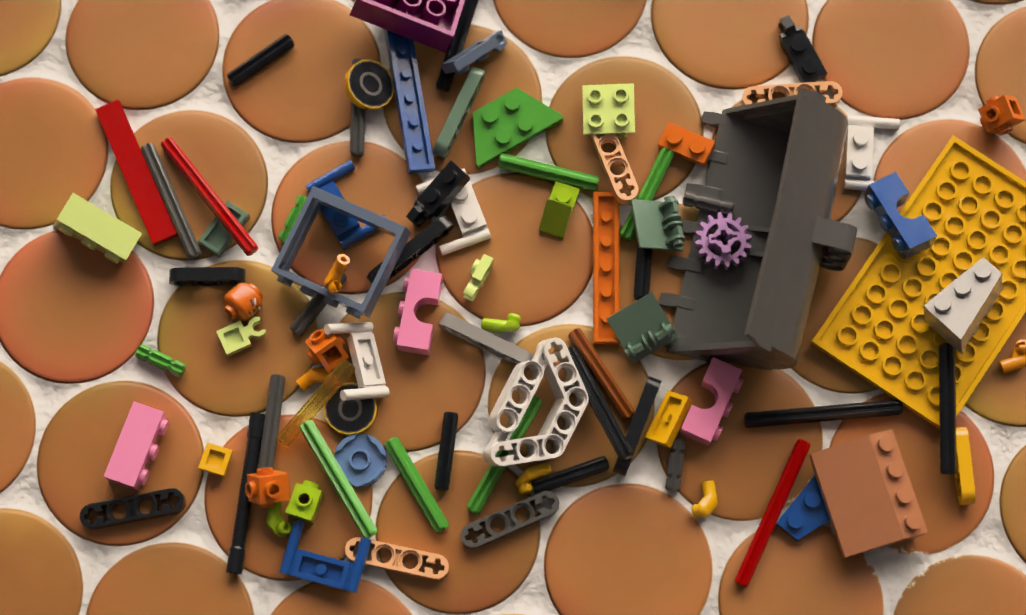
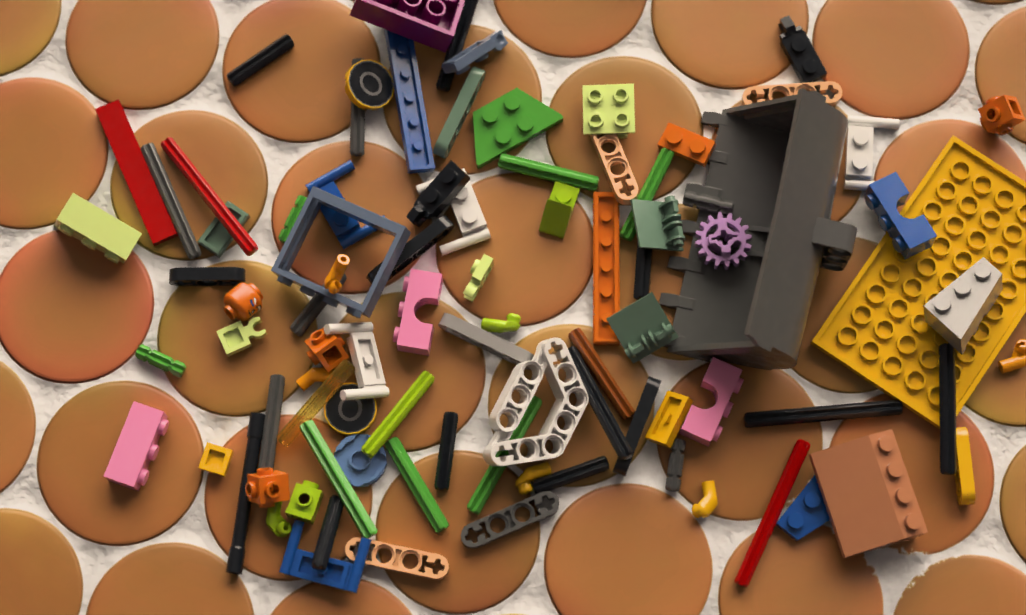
(132, 504): black beam -> none
(327, 533): none -> black axle
(397, 414): none -> lime axle

